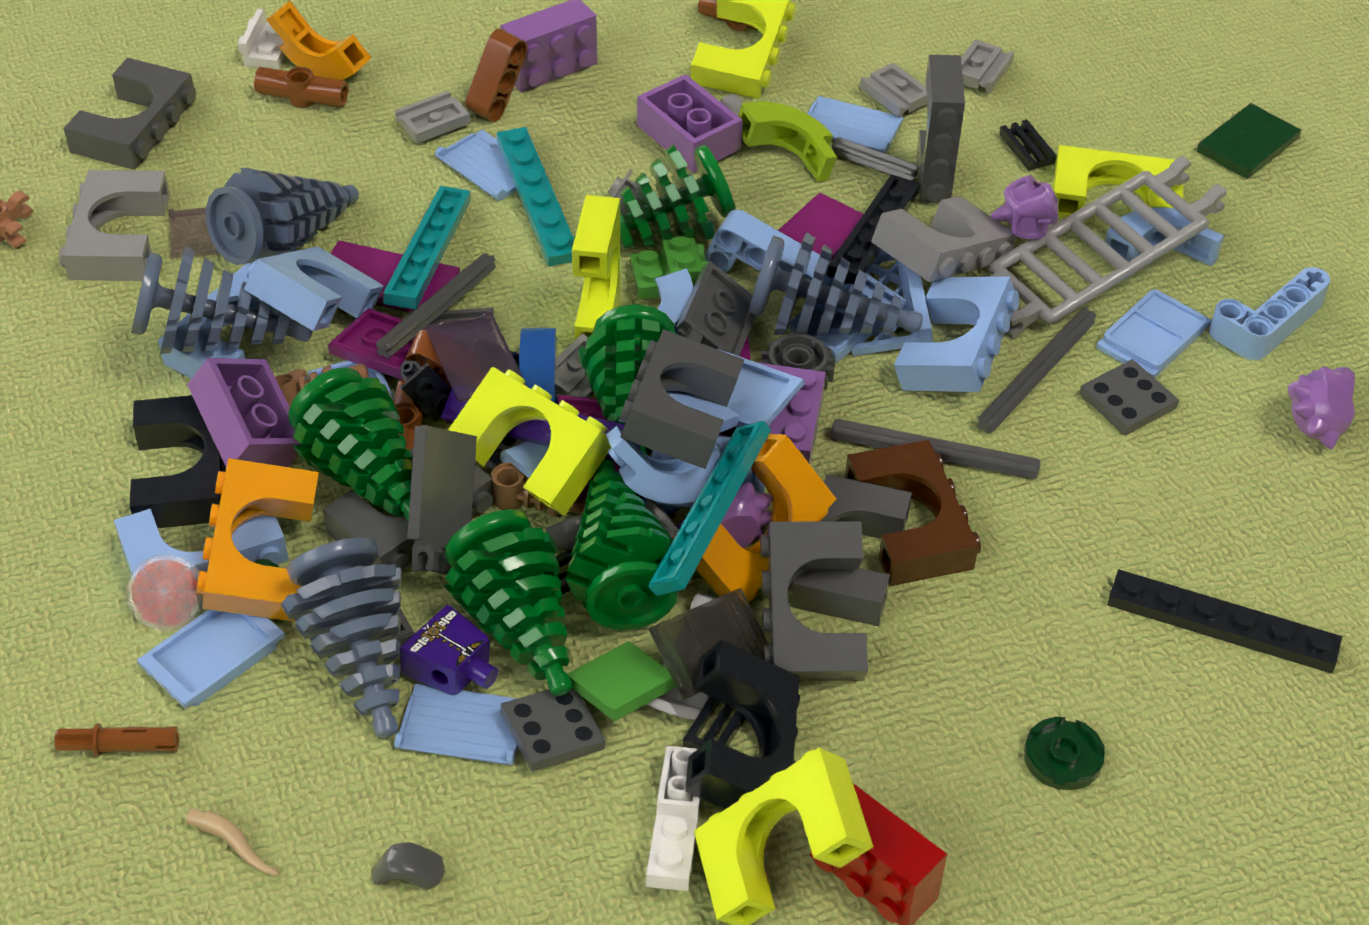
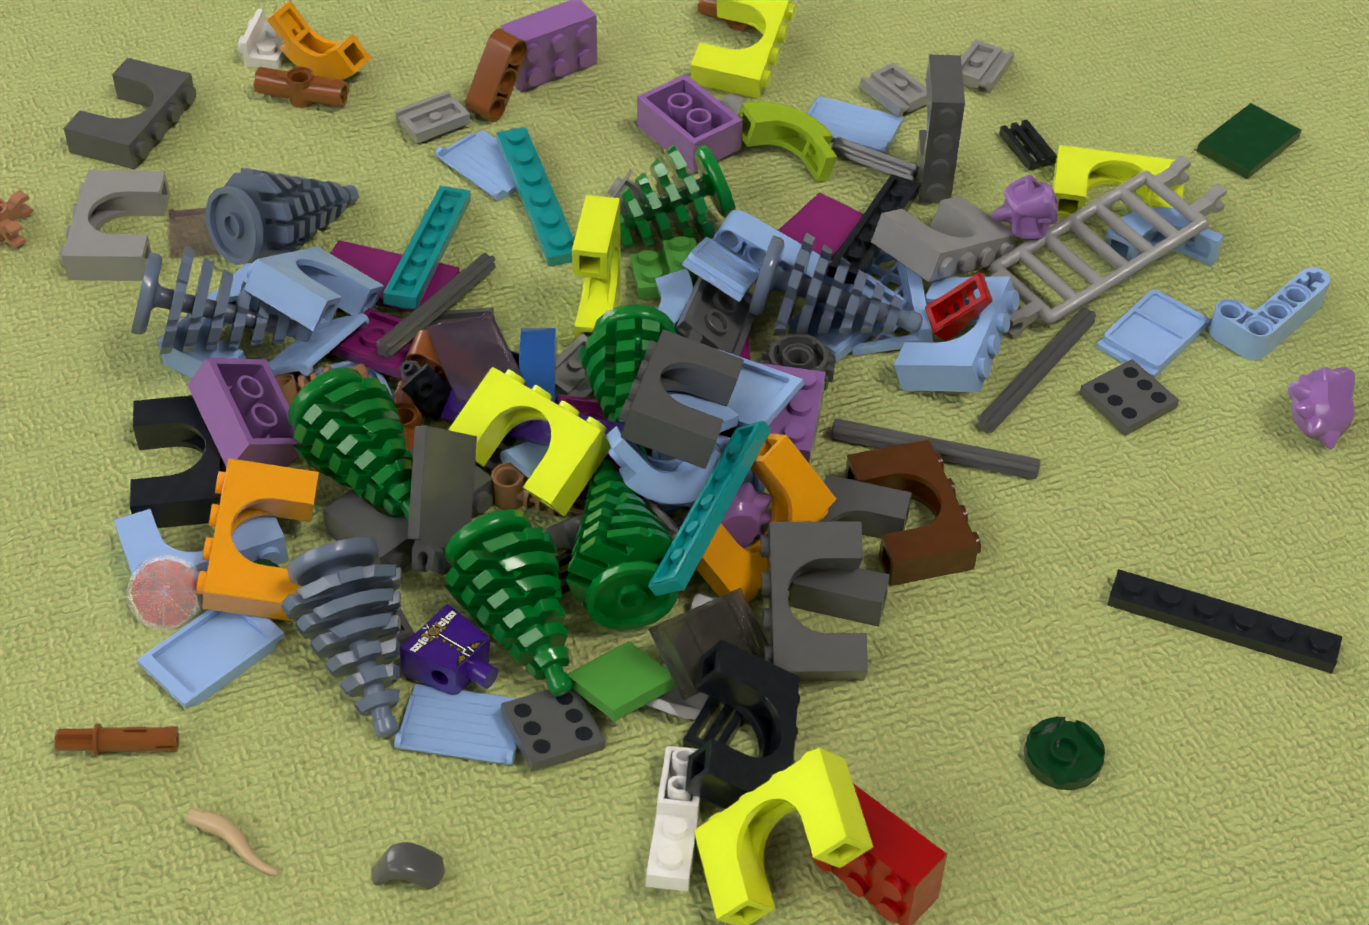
(303, 355): none -> light blue piece
(722, 268): none -> light blue piece
(937, 310): none -> red slope

